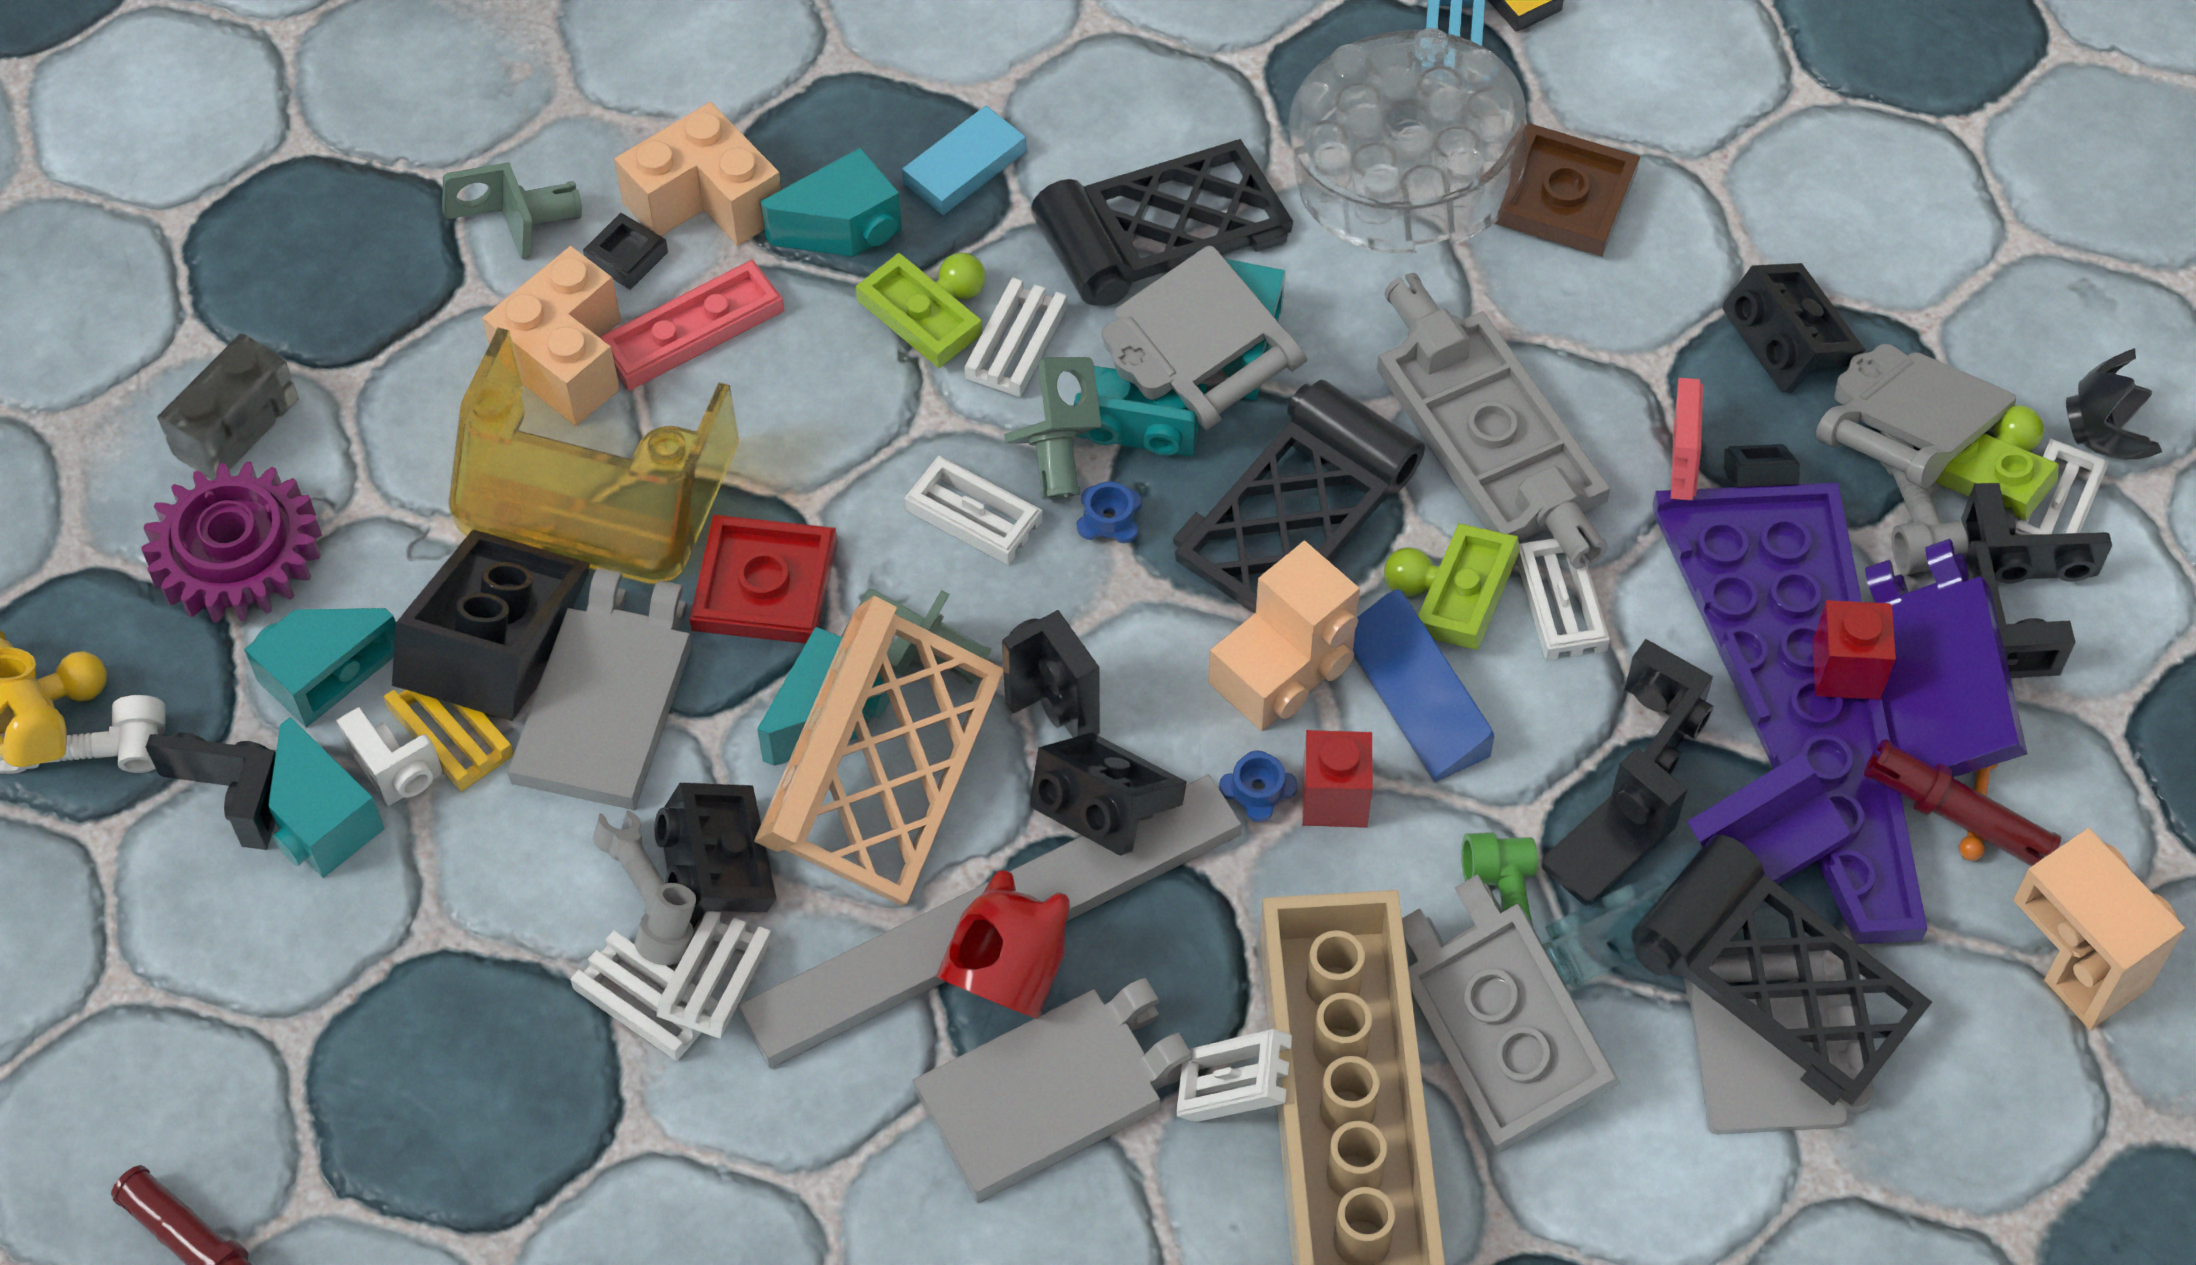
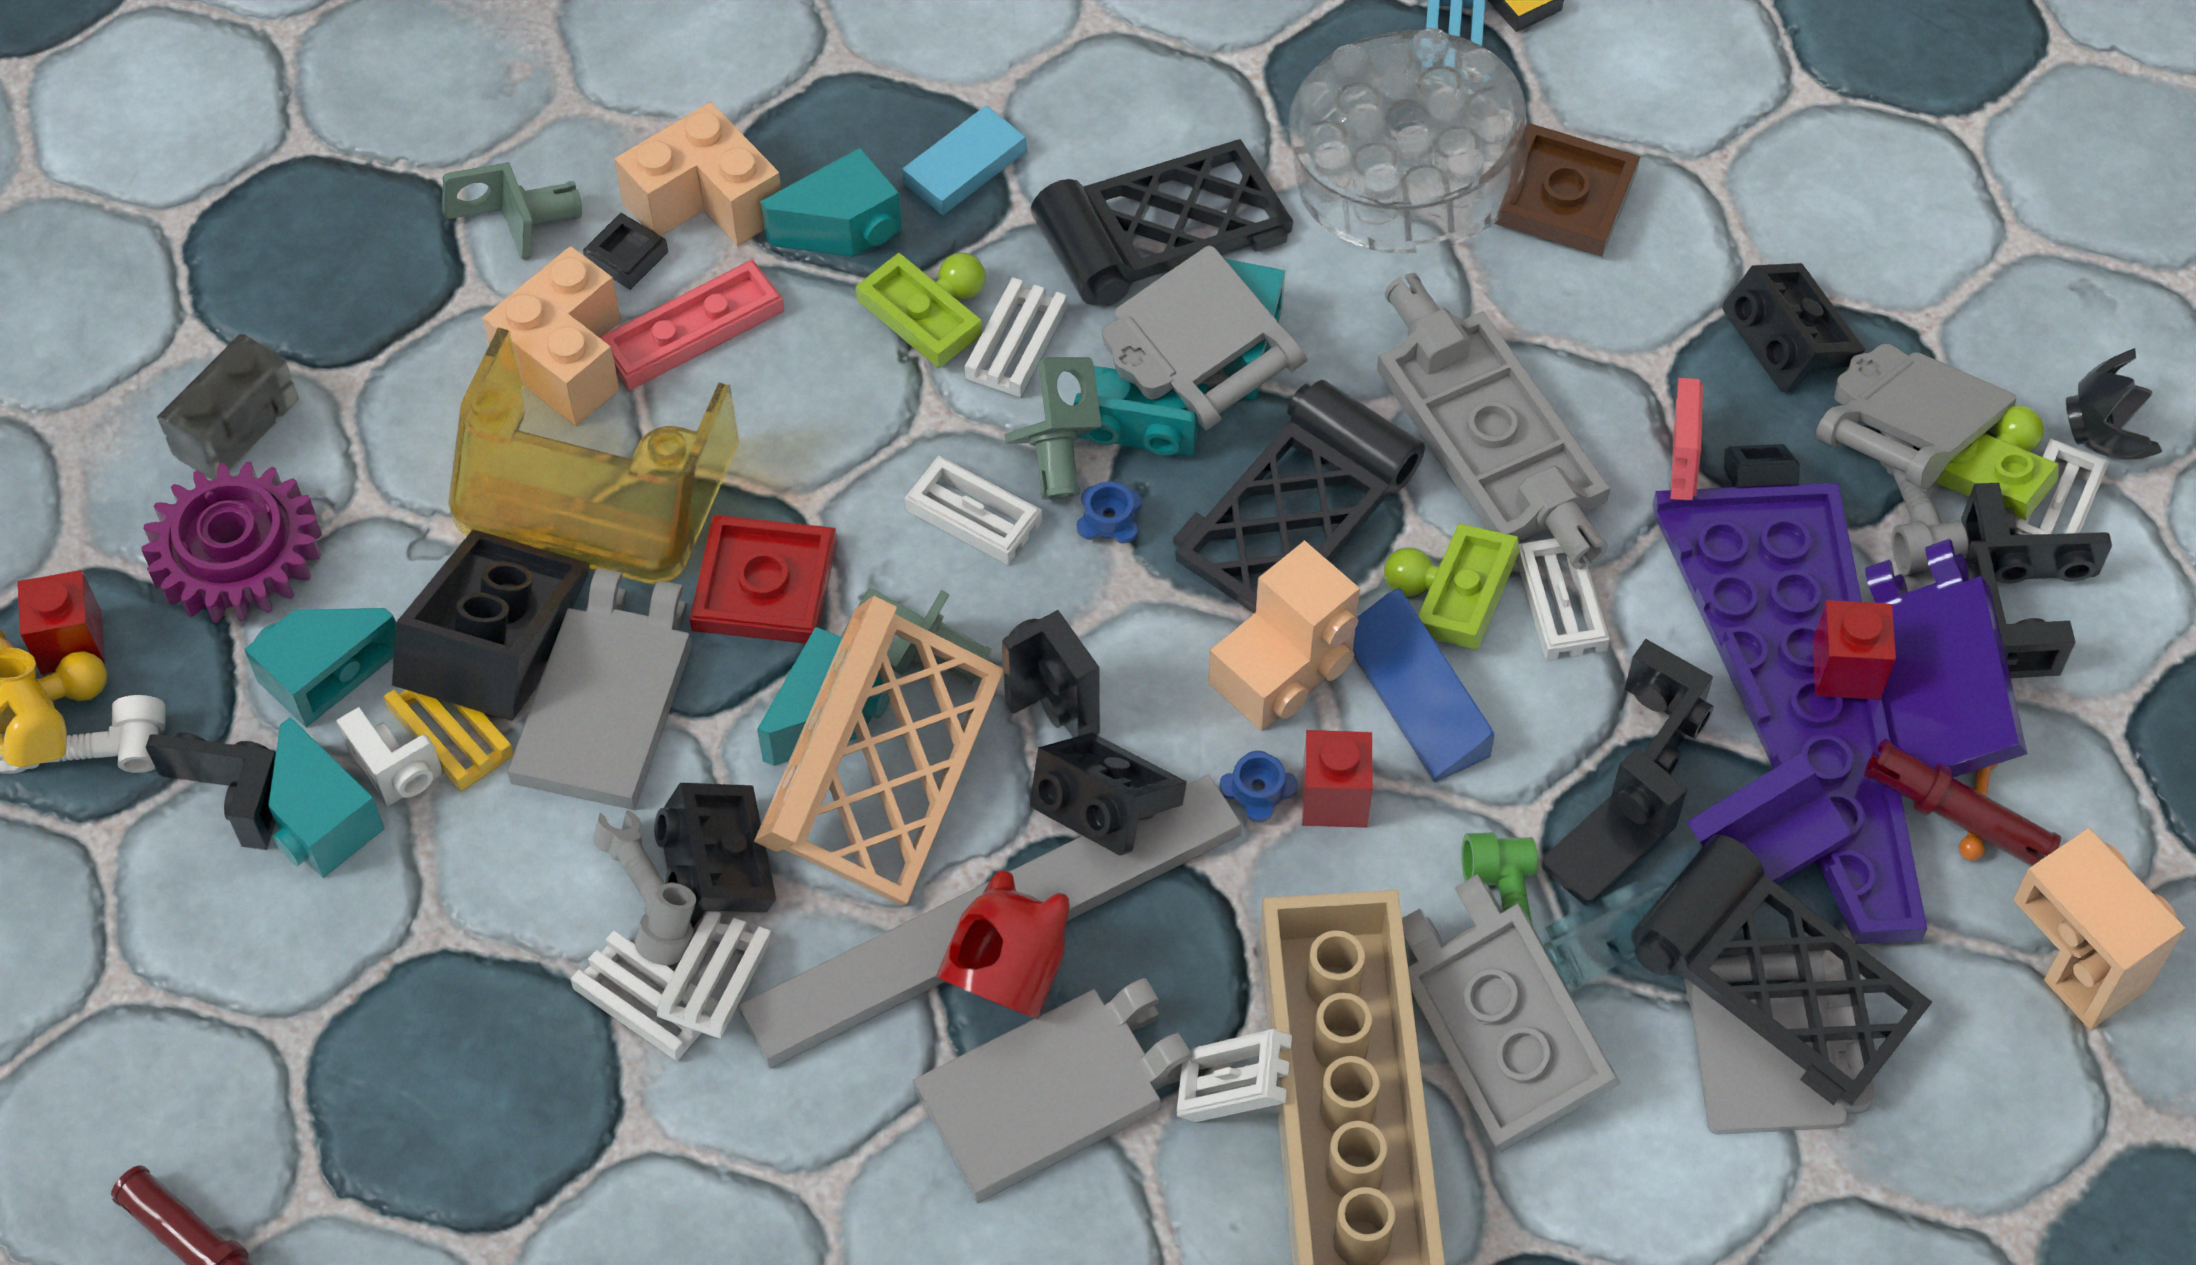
(59, 618): none -> red brick

